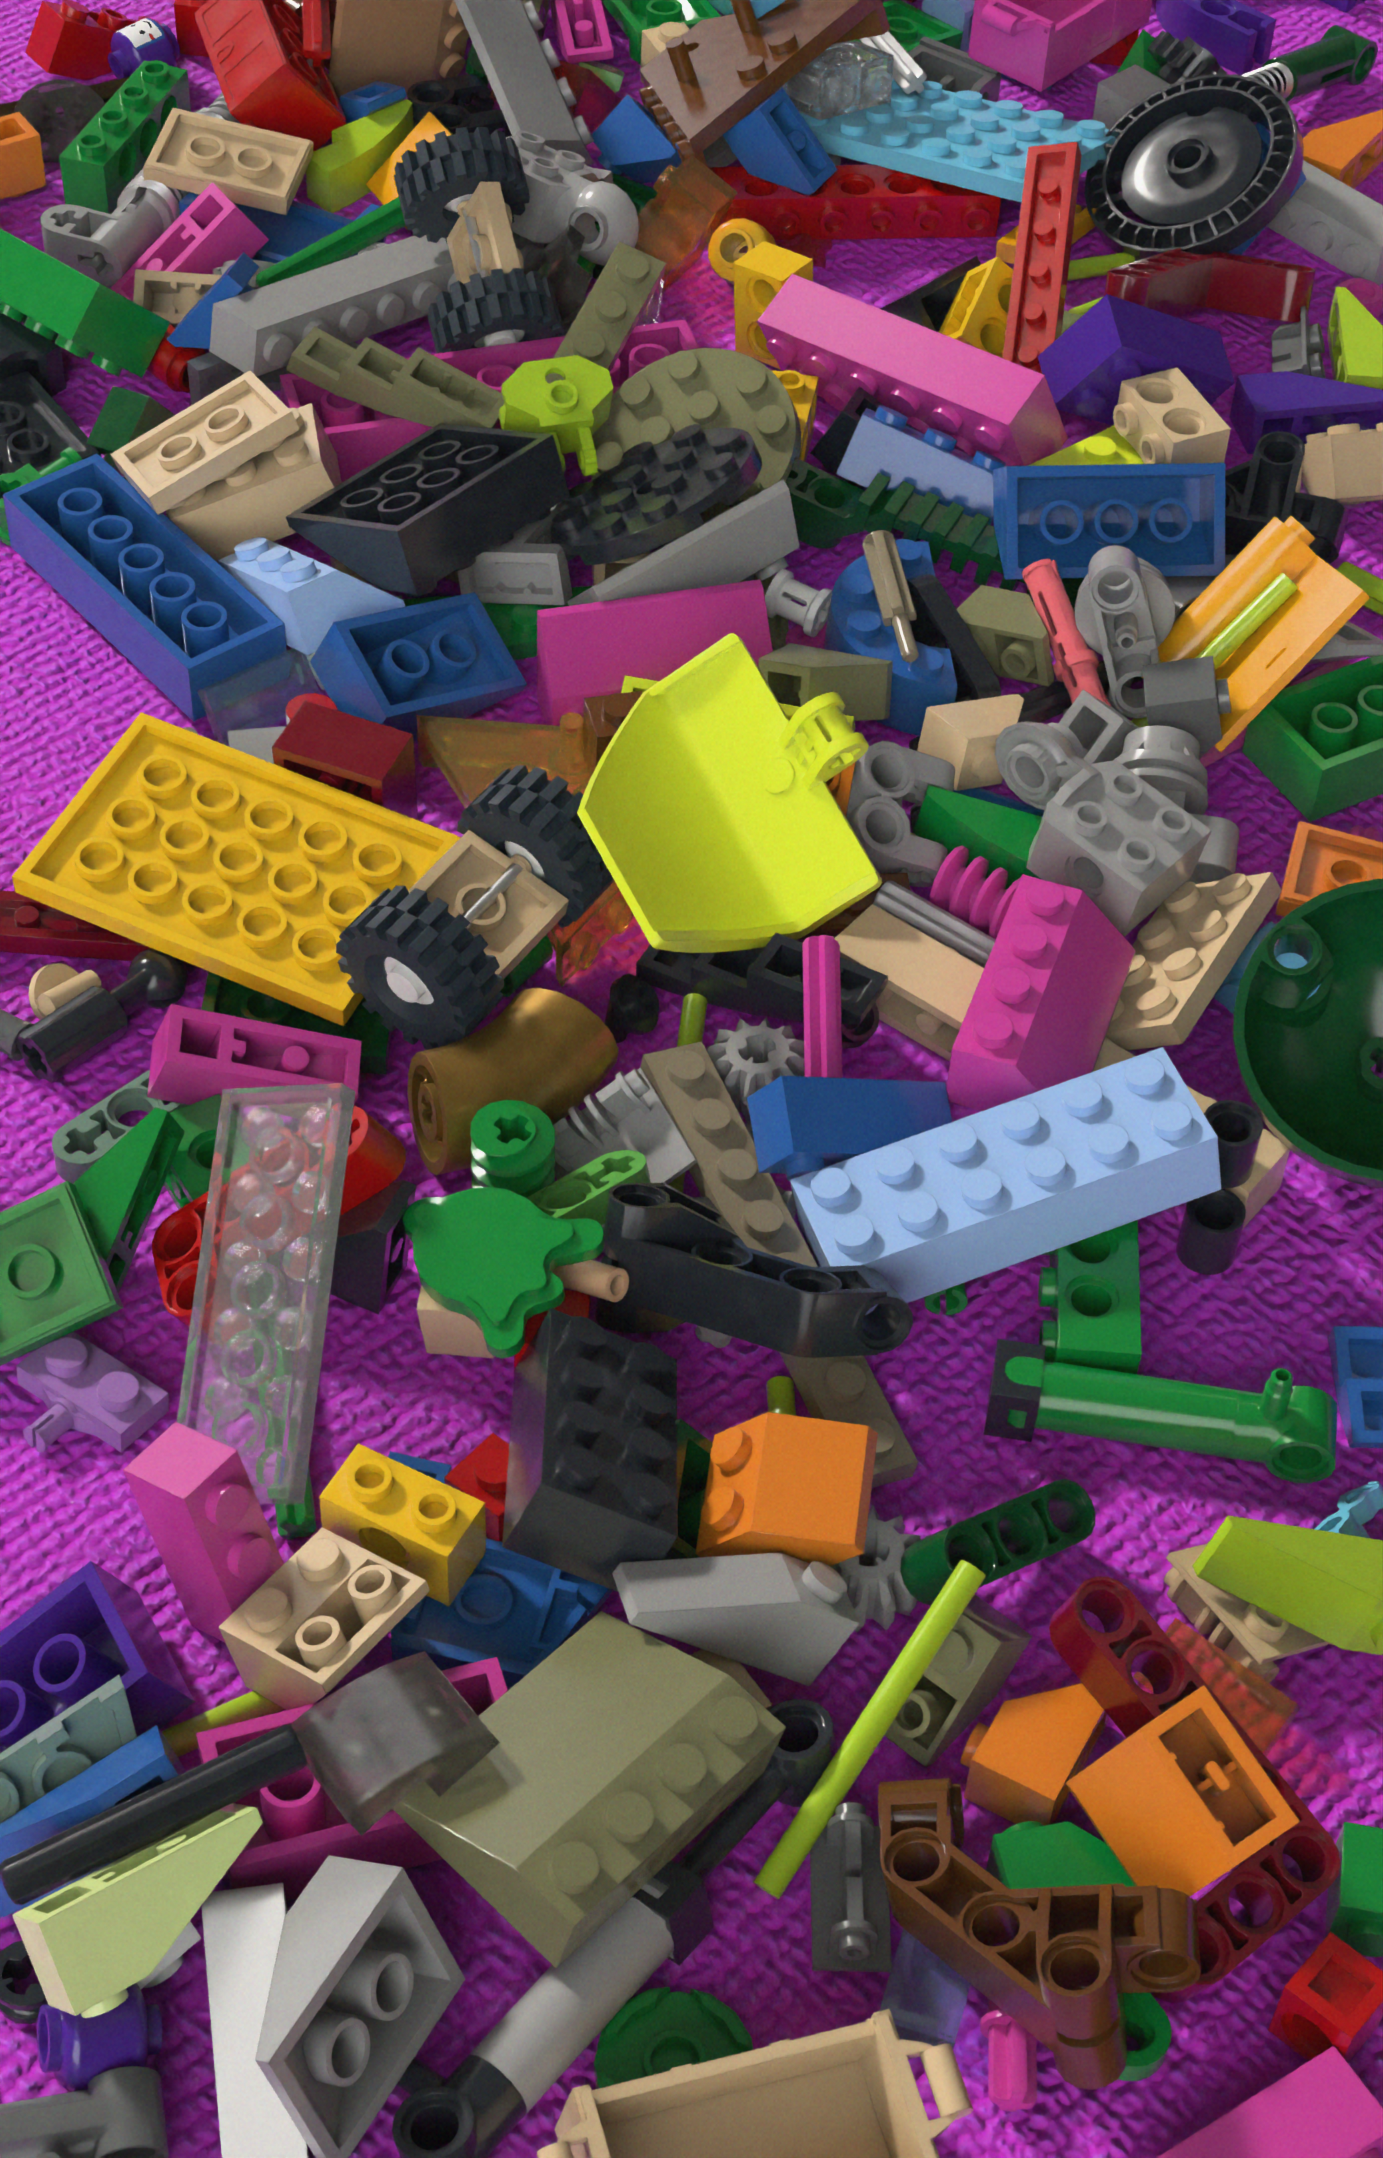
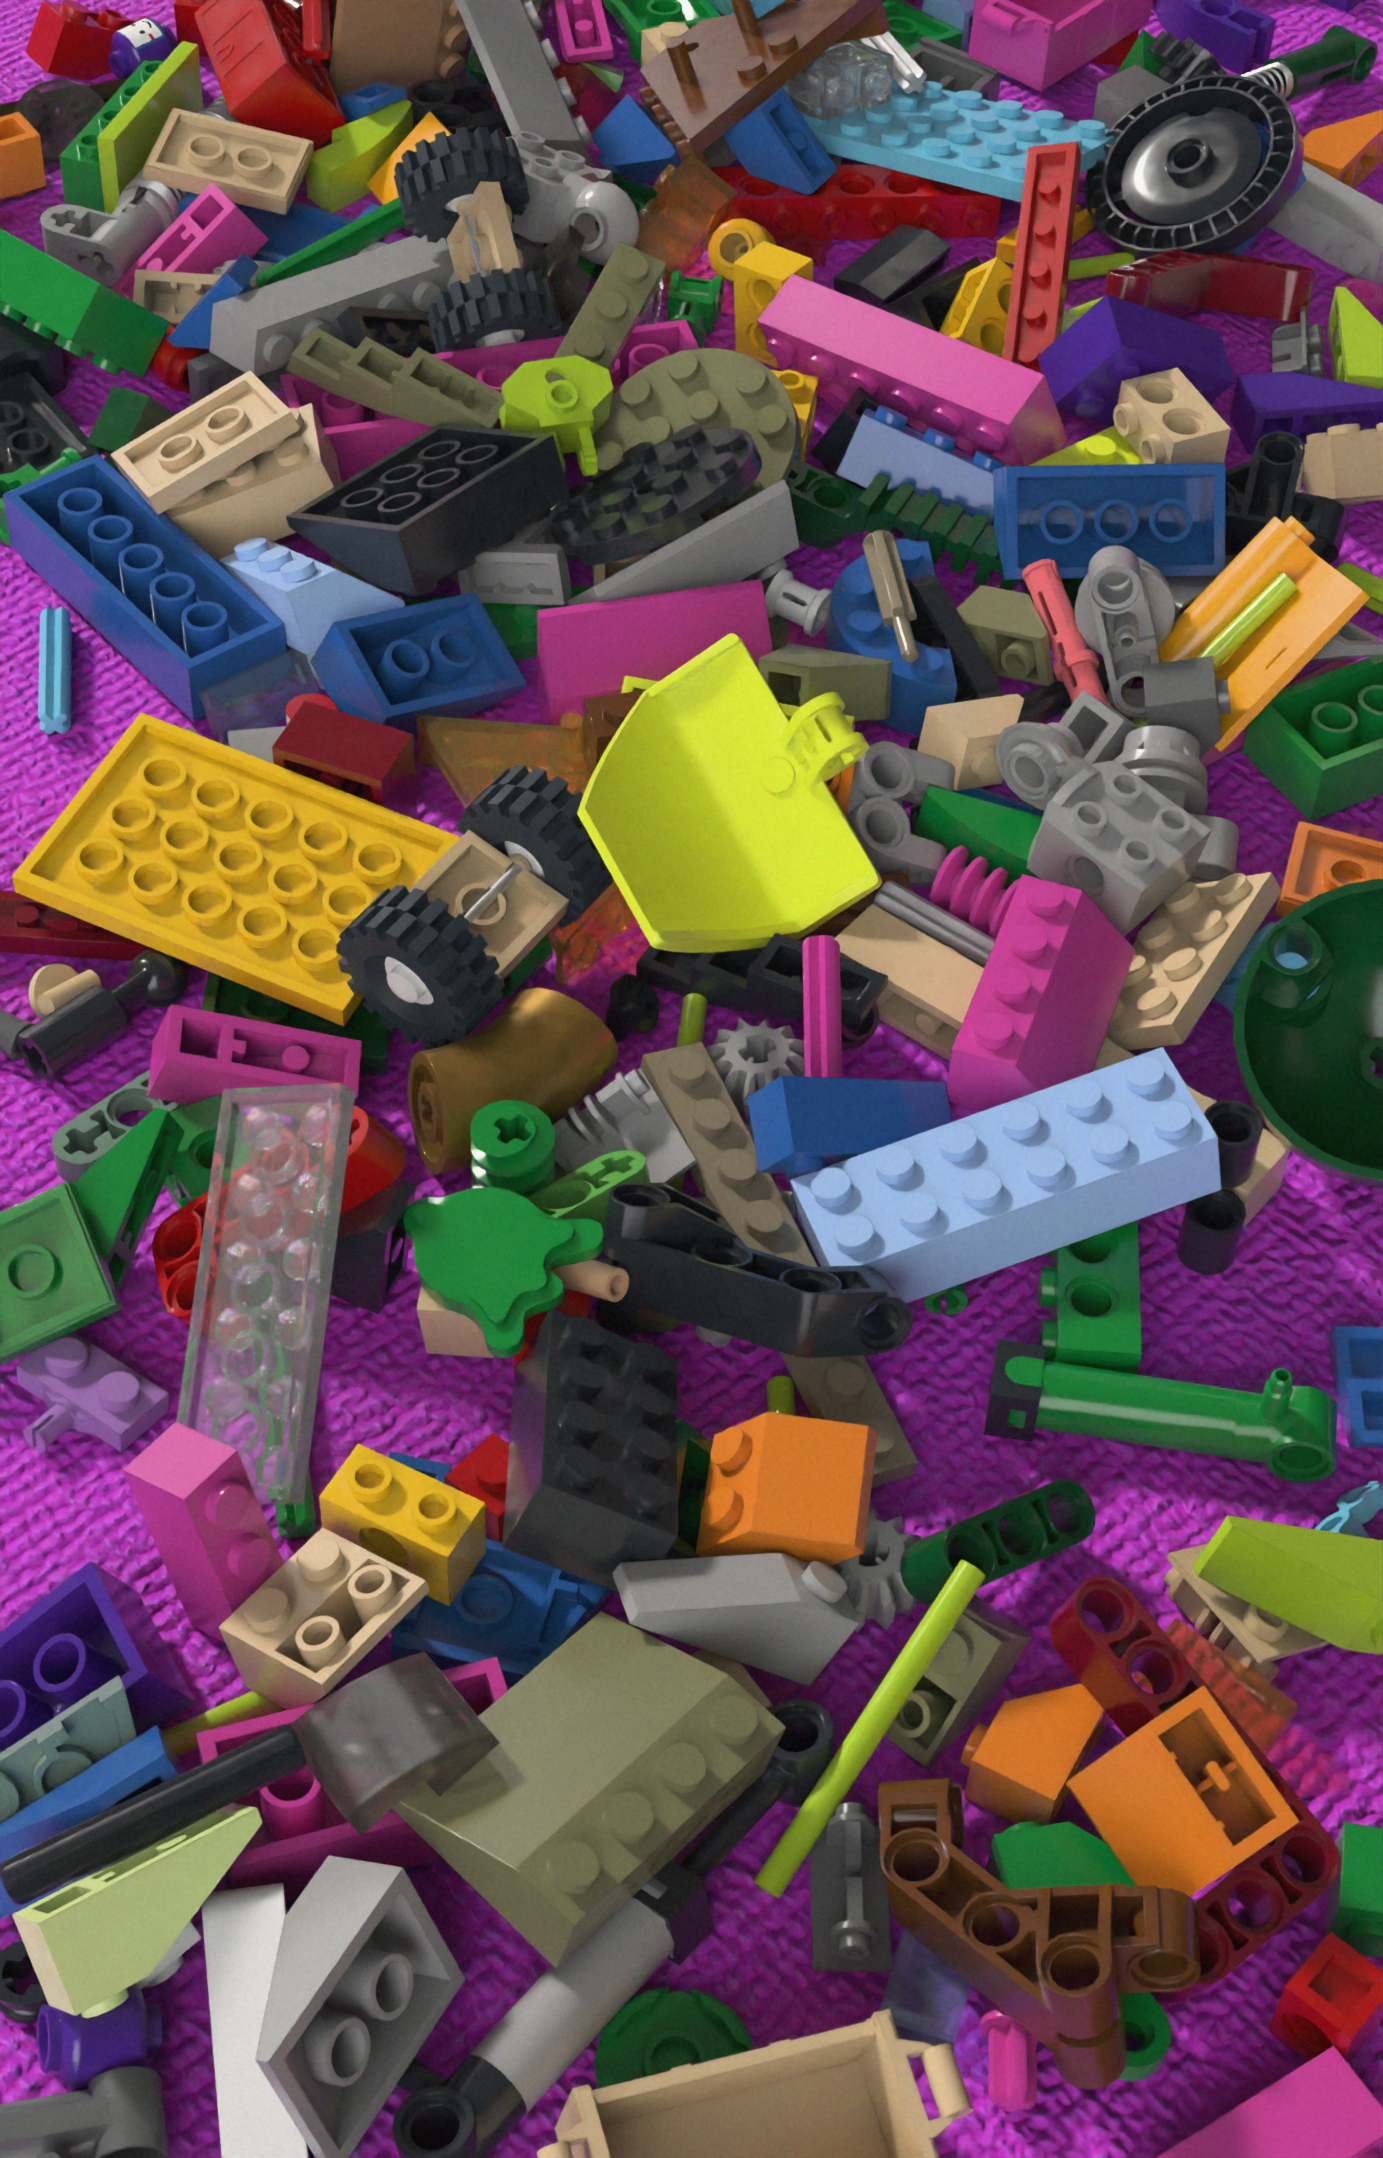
(55, 670): none -> medium azure axle
(135, 129): none -> lime tile
(394, 329): none -> black plate
(696, 301): none -> green connector
(894, 266): none -> black piece

